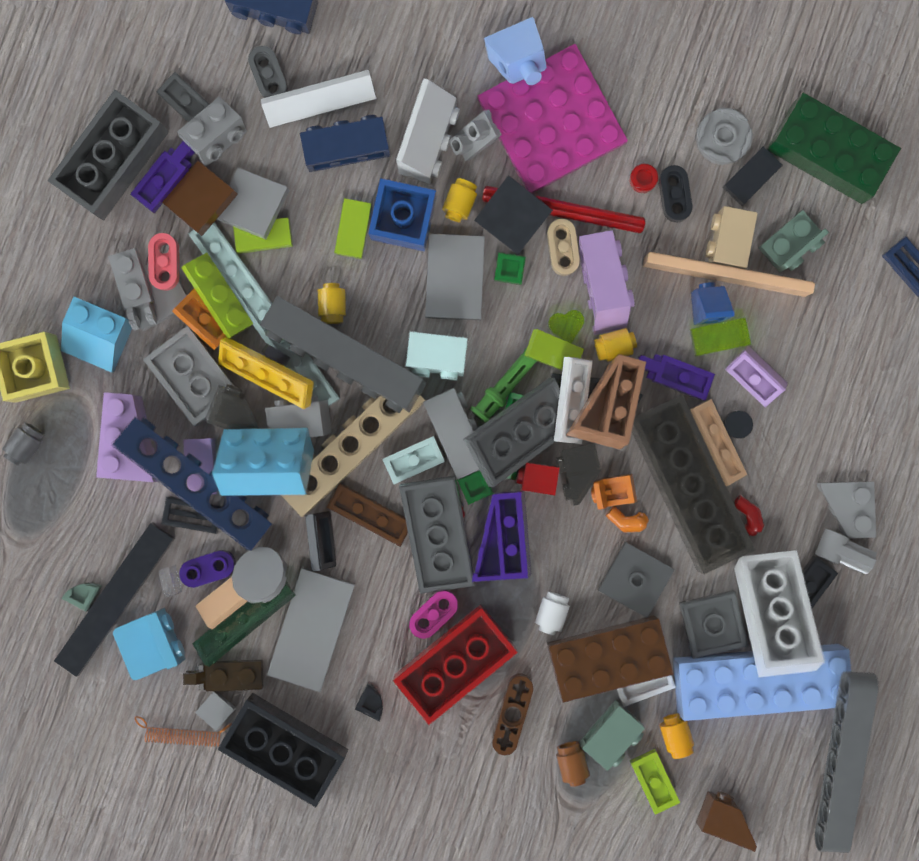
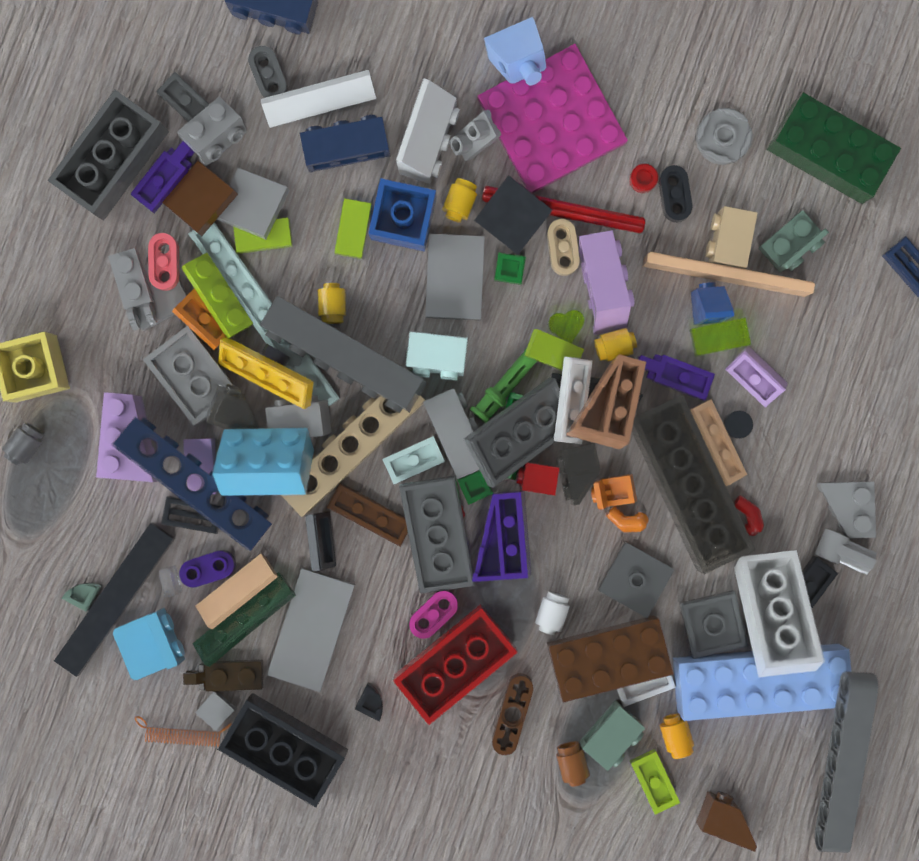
(94, 334): medium azure slope -> none
(259, 575): light grey tile -> none
(752, 176): black tile -> none

